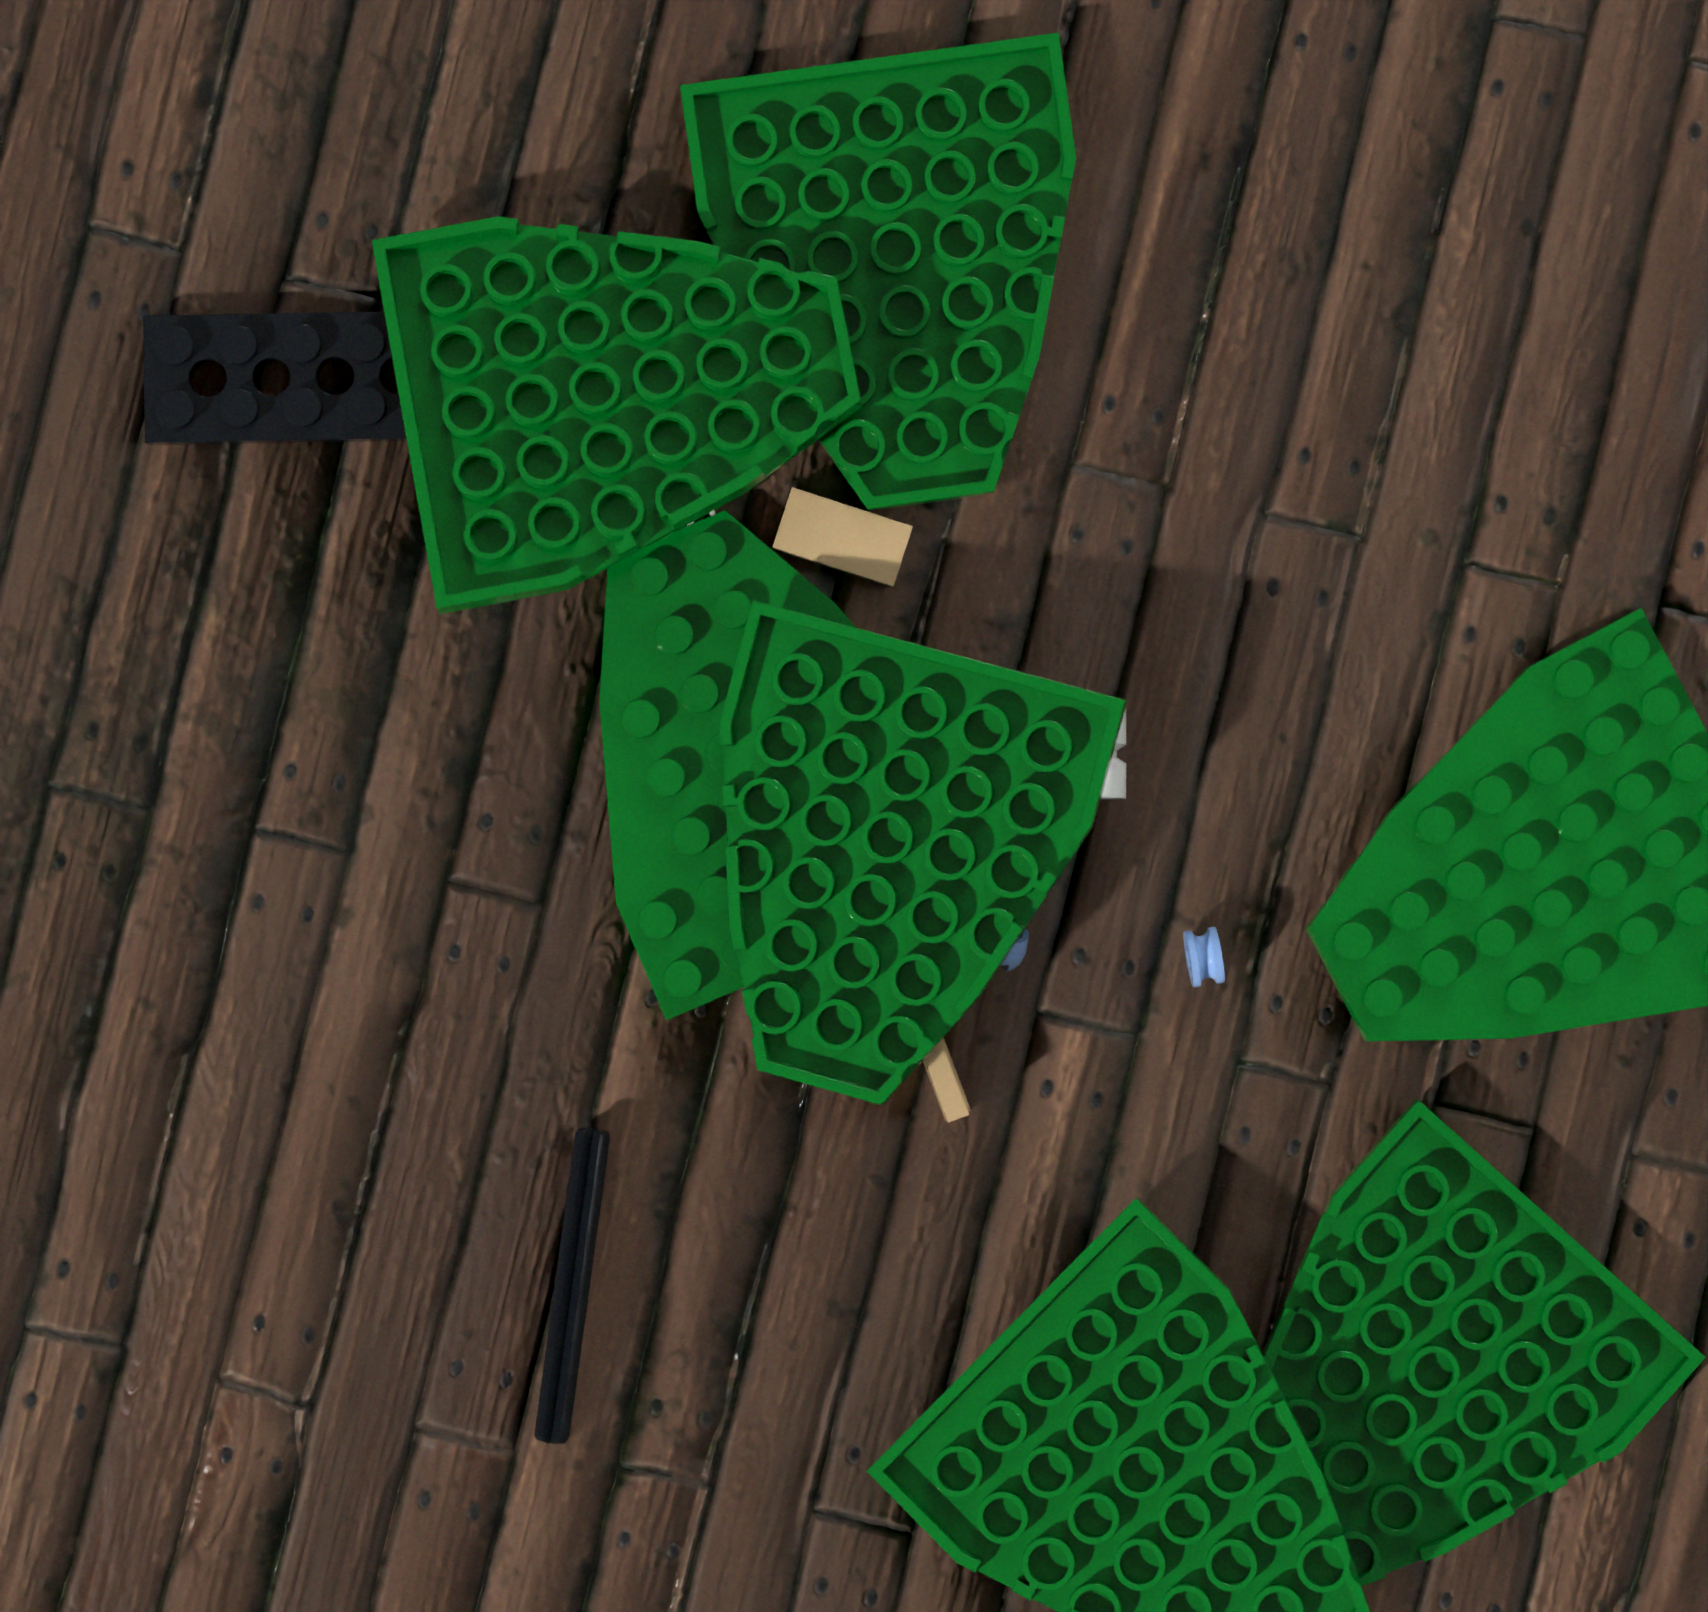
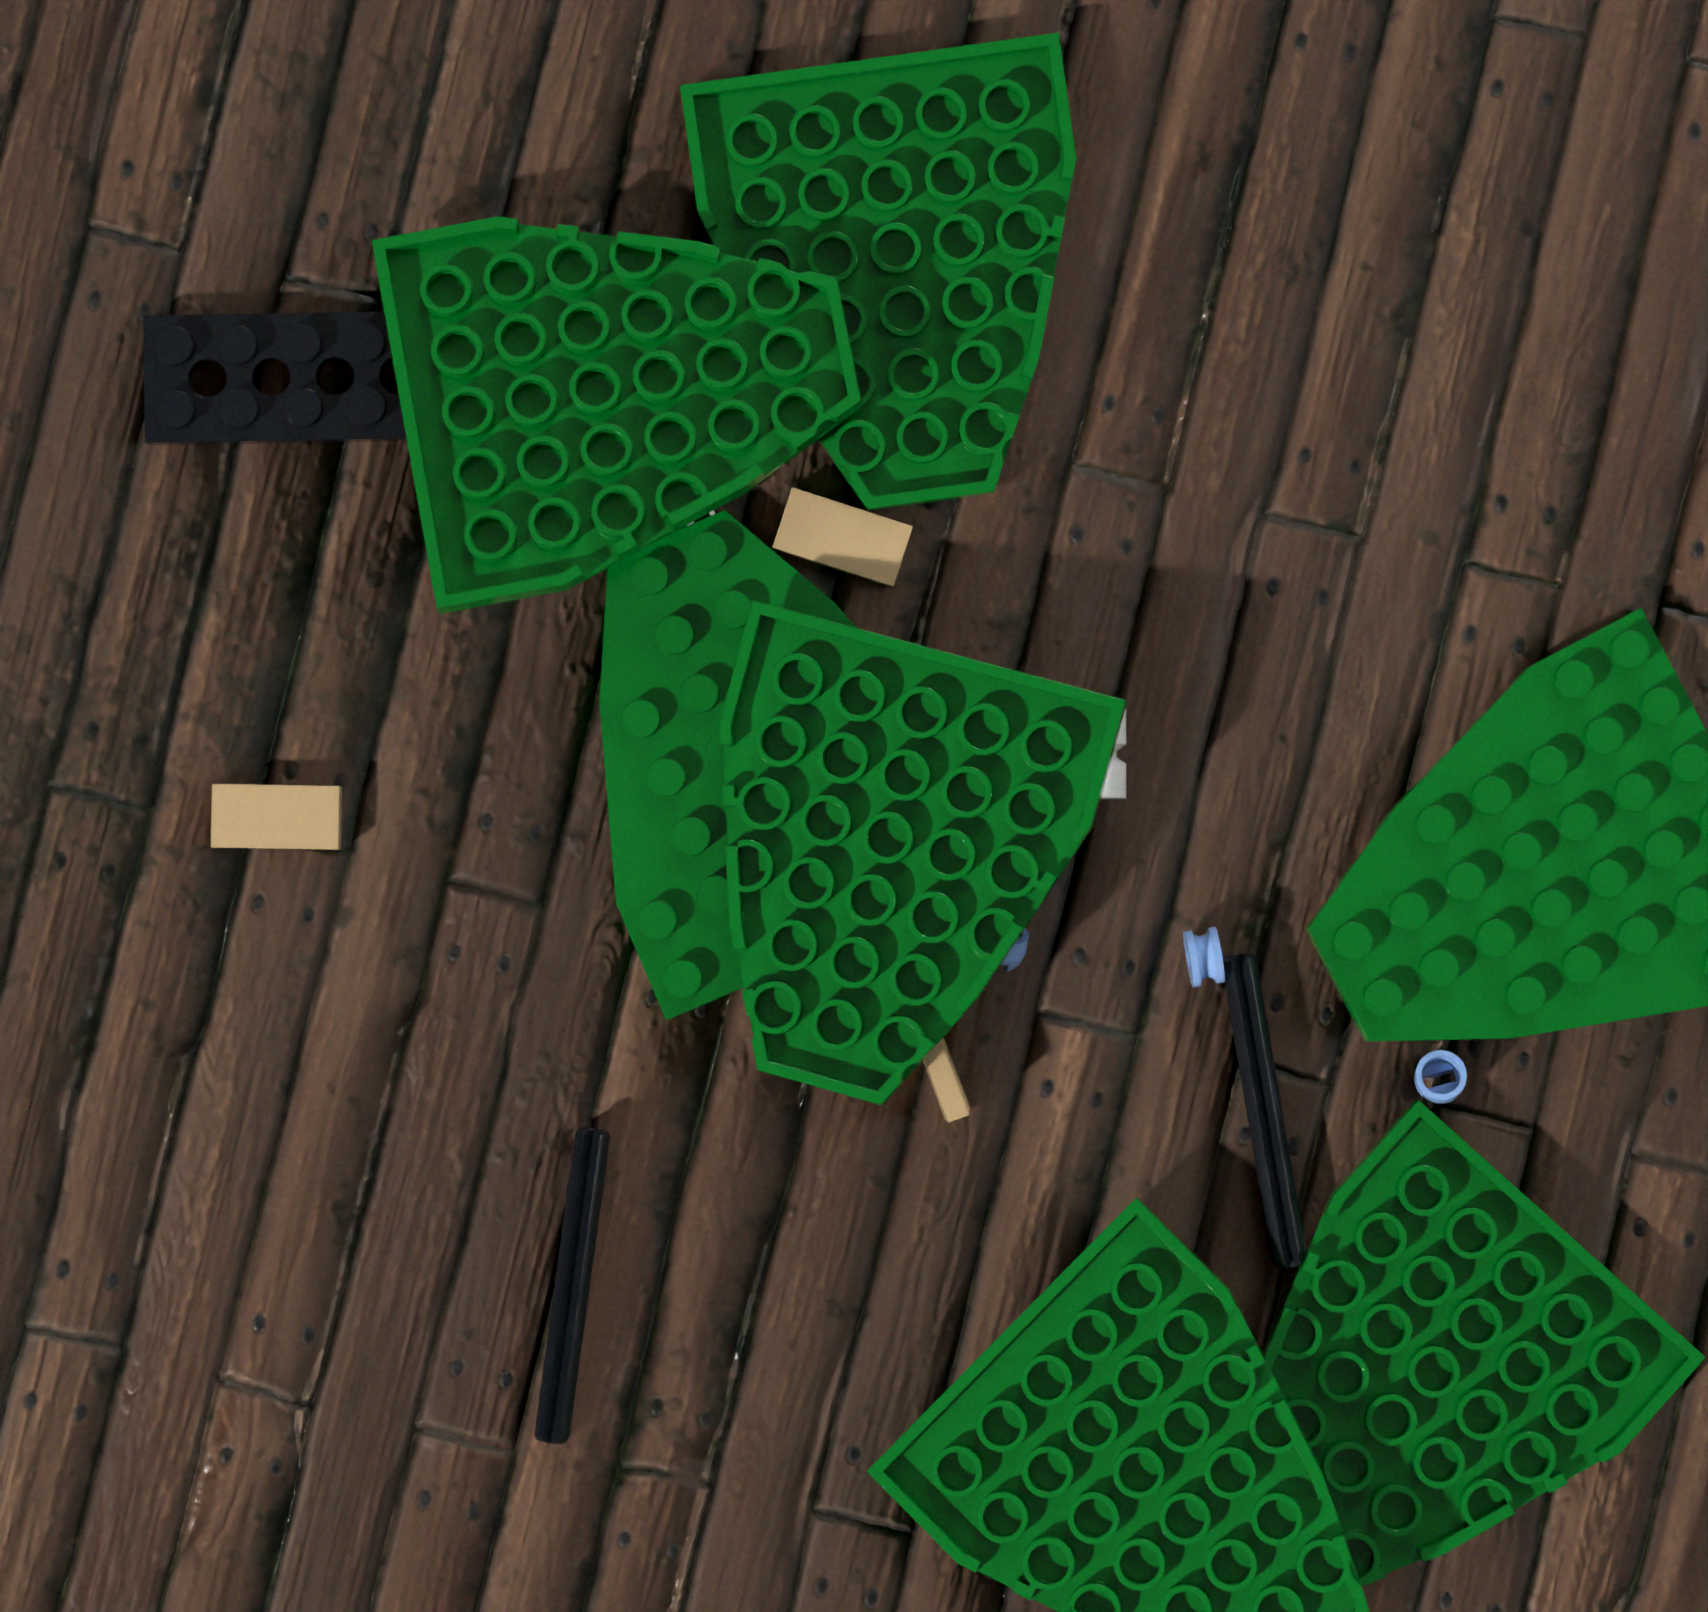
(276, 816): none -> tan tile
(1264, 1110): none -> black axle
(1435, 1065): none -> light blue hinge

